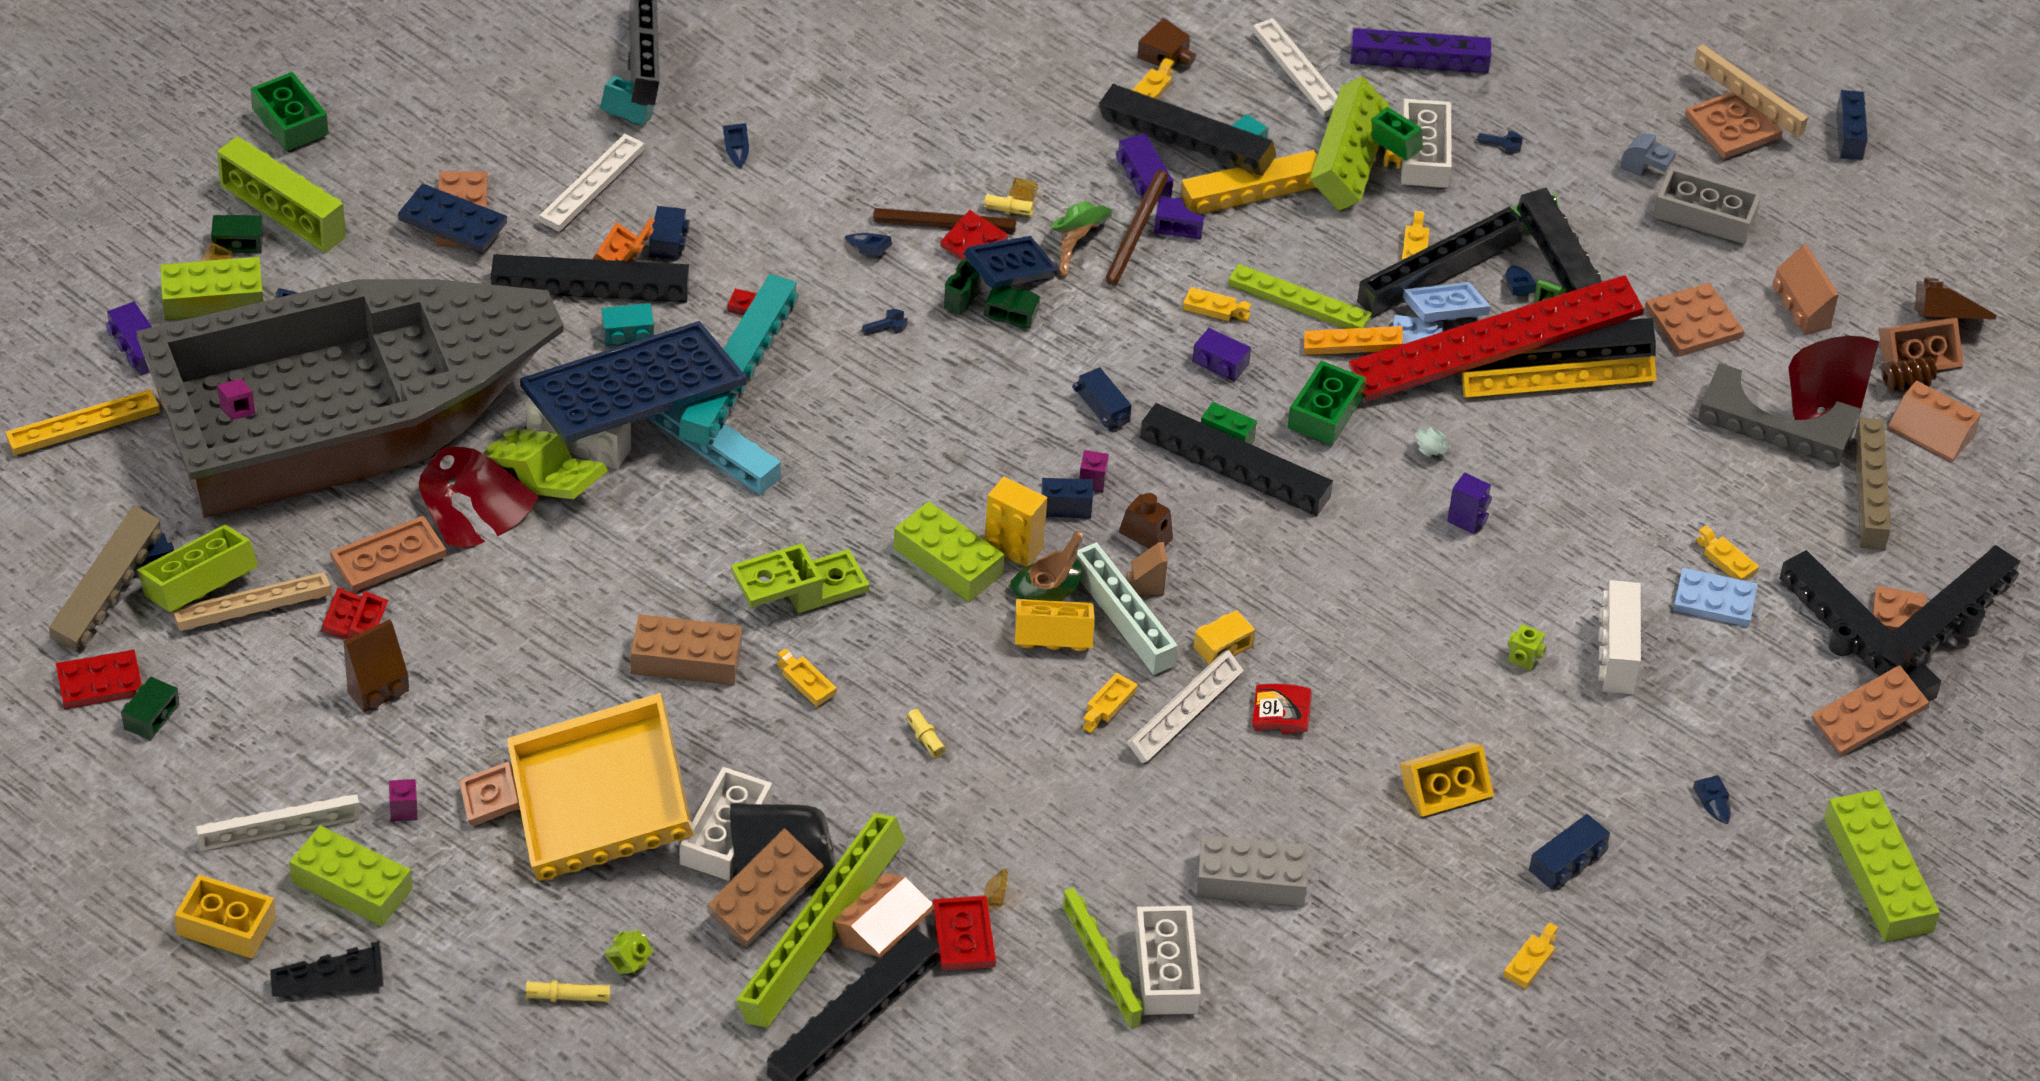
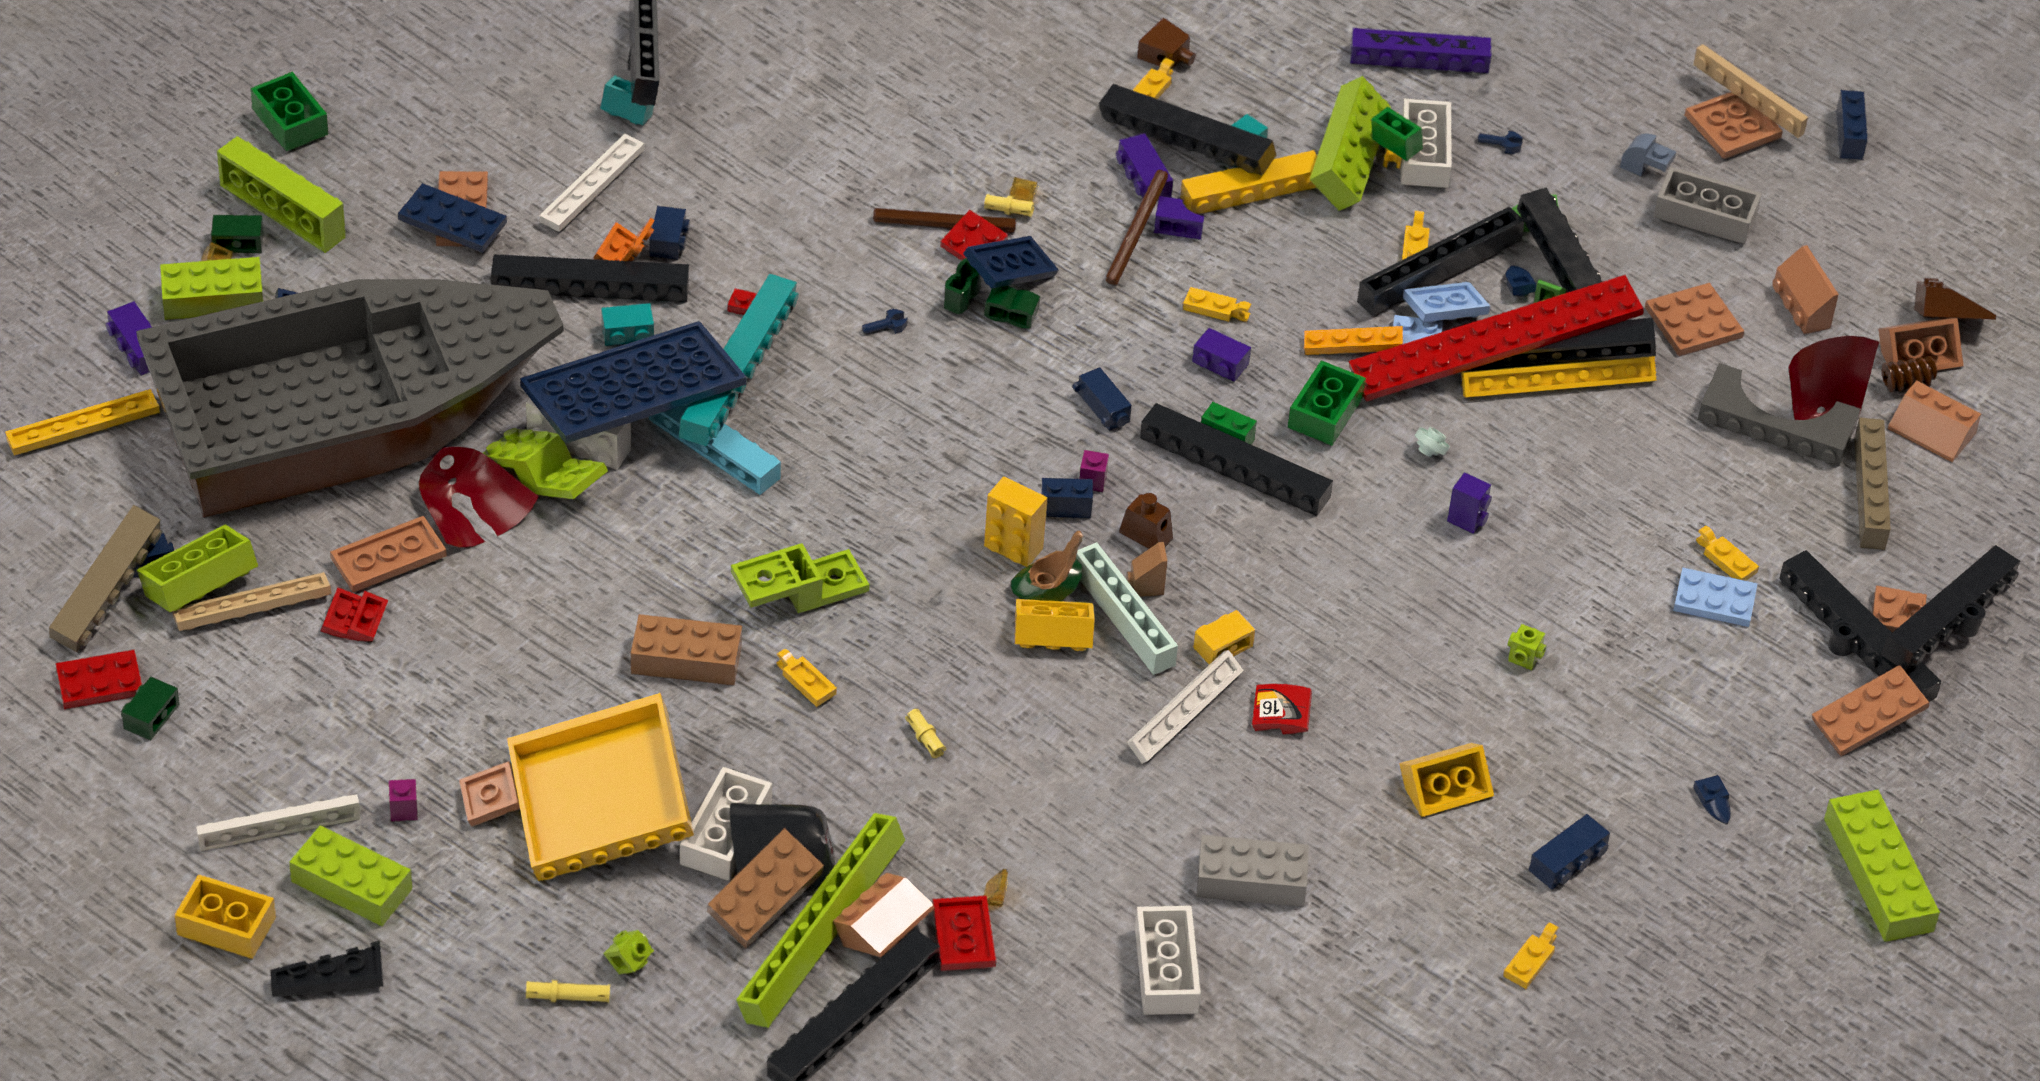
(236, 399): magenta brick -> none
(375, 667): reddish brown slope -> none
(736, 143): dark blue plate -> none
(870, 243): dark blue plate -> none
(948, 551): lime brick -> none
(1075, 225): bright green hat -> none
(1106, 964): lime plate -> none
(1108, 701): yellow plate -> none
(1296, 66): white plate -> none
(1298, 298): lime plate -> none
(1620, 637): white brick -> none

